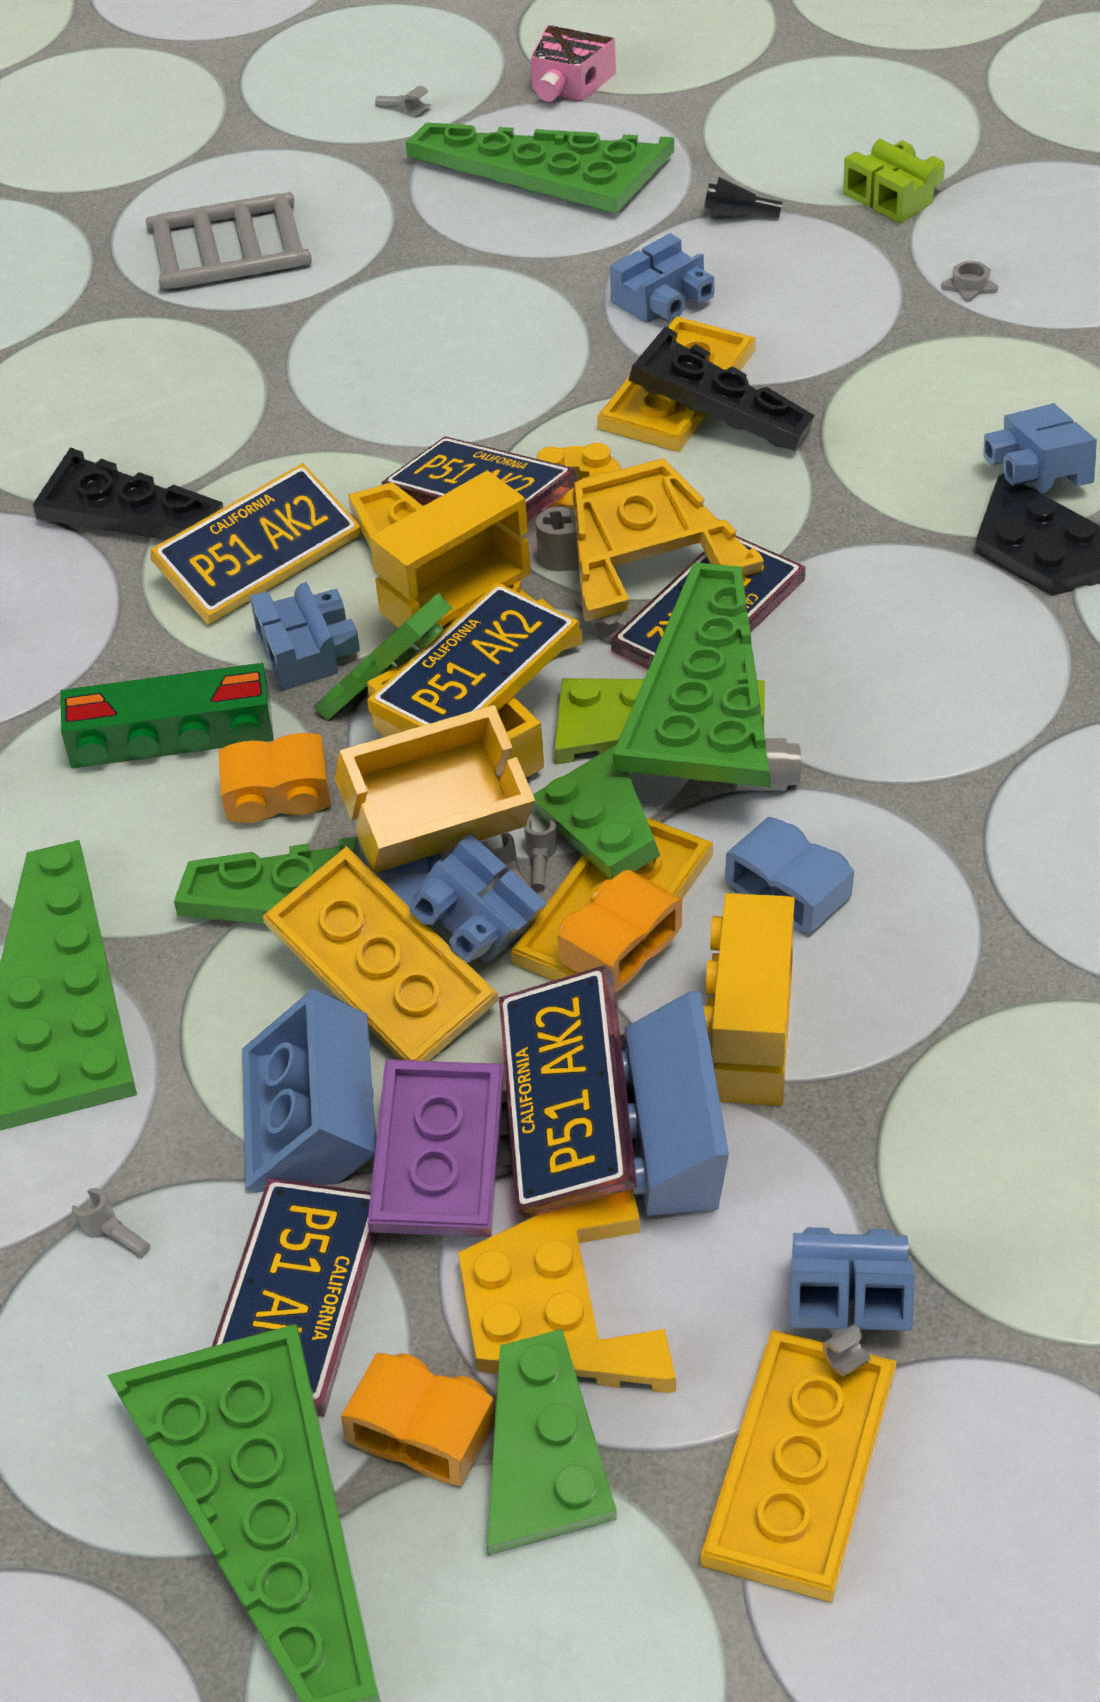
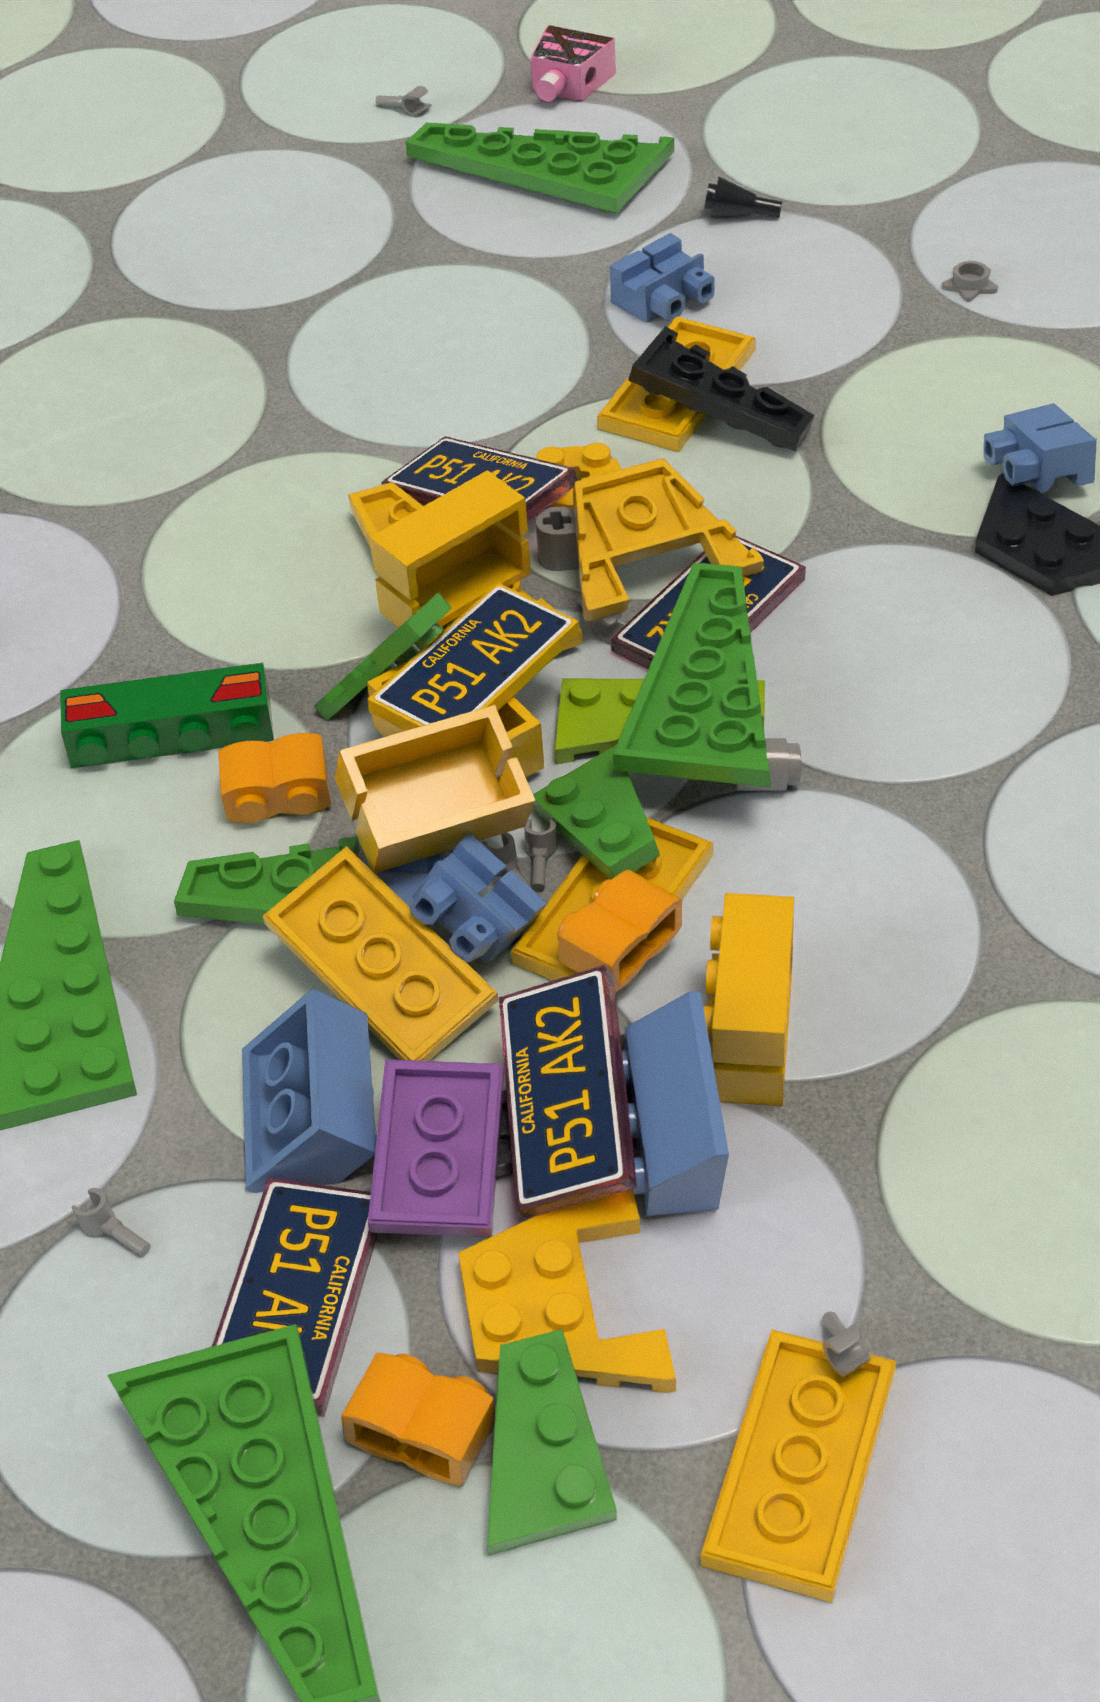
(114, 501): black wing -> none
(213, 269): light grey bar -> none
(255, 543): tile -> none
(303, 634): medium blue hips -> none
(782, 862): medium blue brick -> none
(861, 1267): medium blue hips -> none
(892, 179): lime hips -> none

